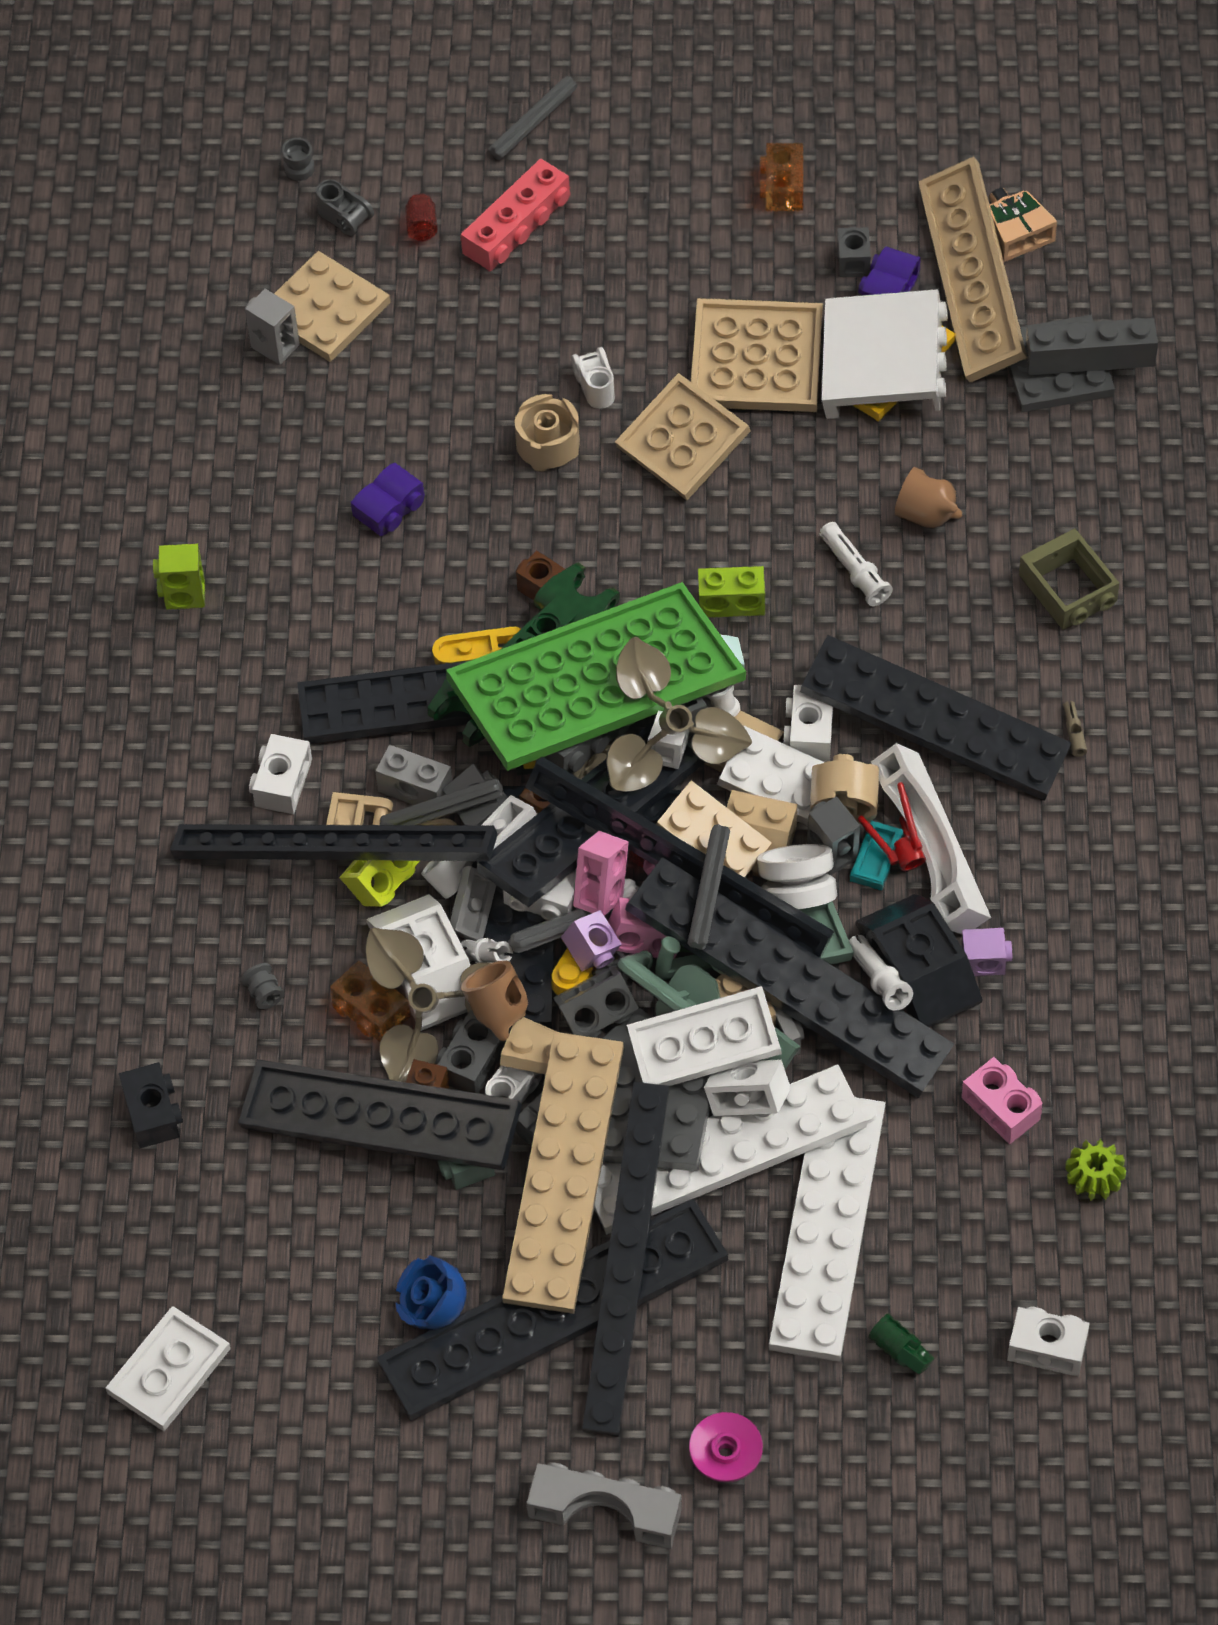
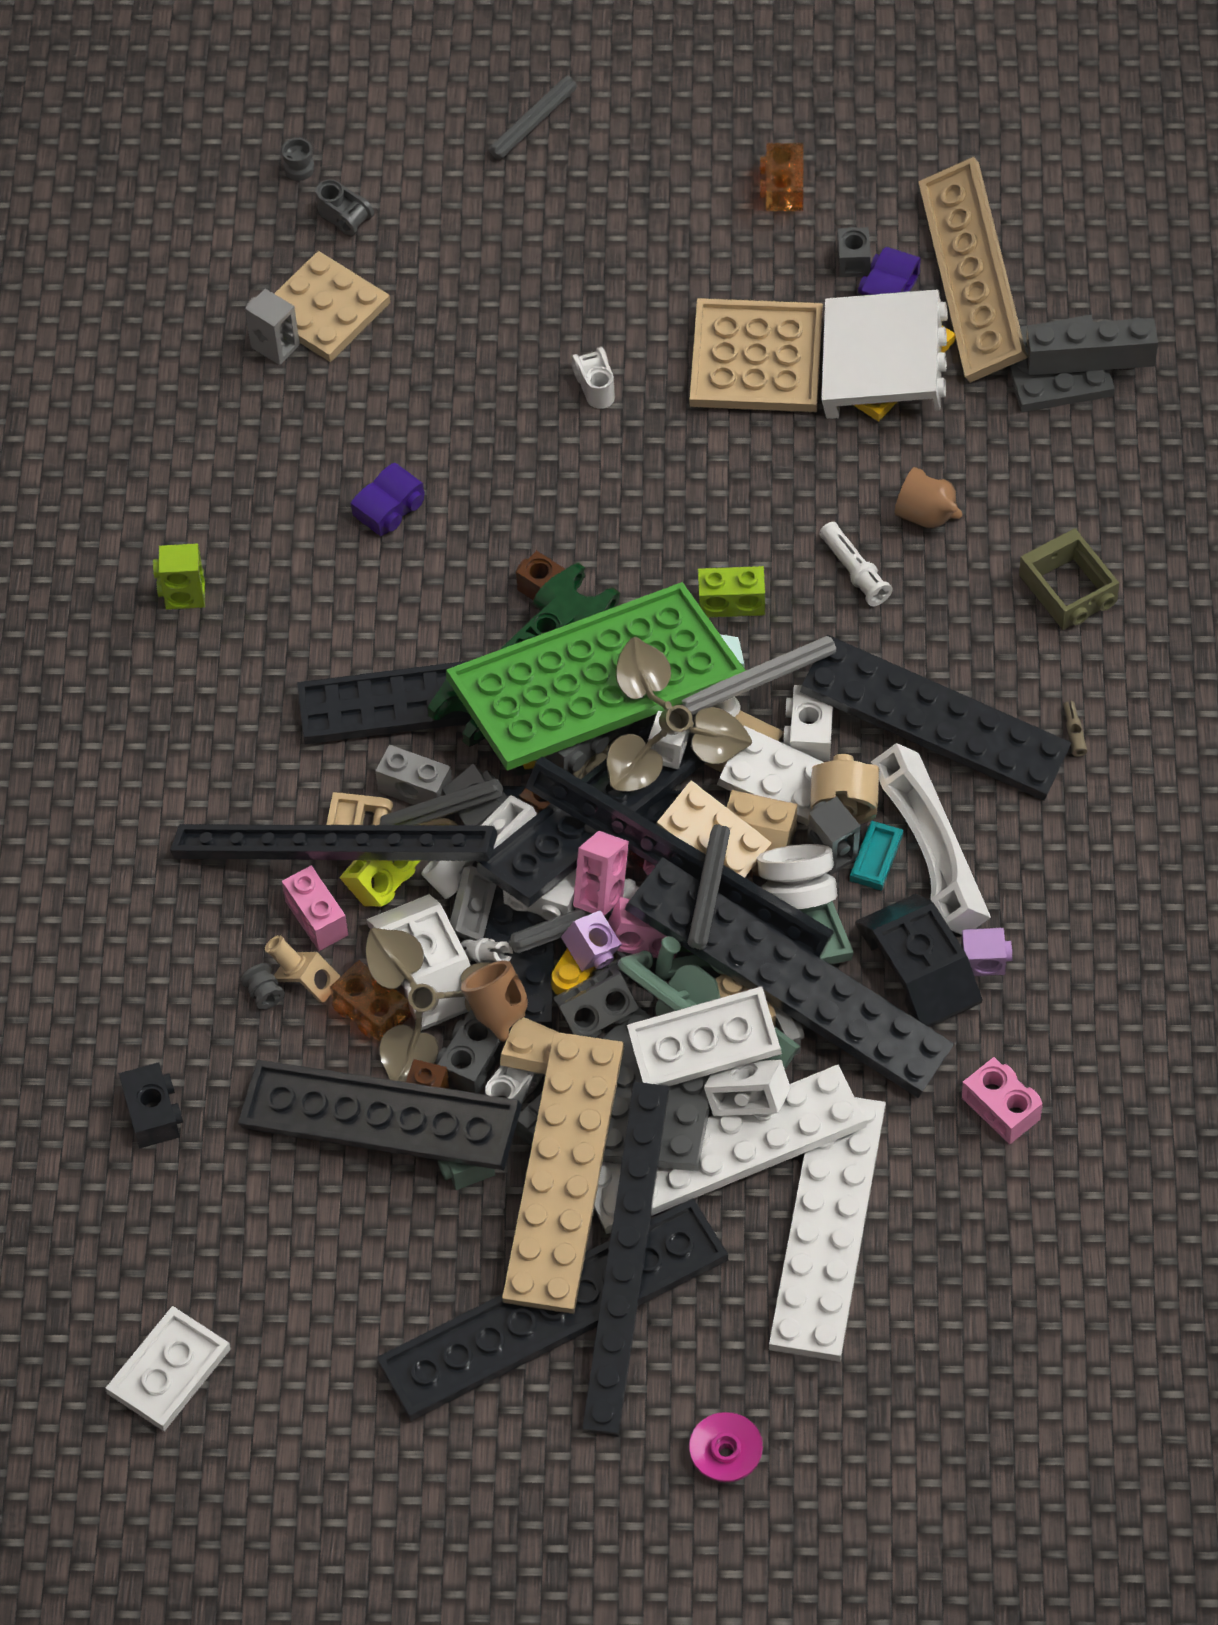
(284, 790): white brick -> none
(301, 967): none -> tan bracket
(315, 908): none -> bright pink brick
(421, 217): clear red brick -> none
(430, 1293): blue cylinder -> none
(470, 645): yellow plate -> none
(515, 215): coral brick -> none
(547, 432): tan brick -> none
(563, 1492): light grey arch -> none
(682, 436): tan plate -> none
(760, 674): none -> light grey axle
(884, 978): white pin -> none
(900, 1344): dark green hinge -> none
(908, 849): red plant -> none
(1020, 223): light nougat torso -> none
(1058, 1356): white brick -> none
(1083, 1174): lime gear -> none

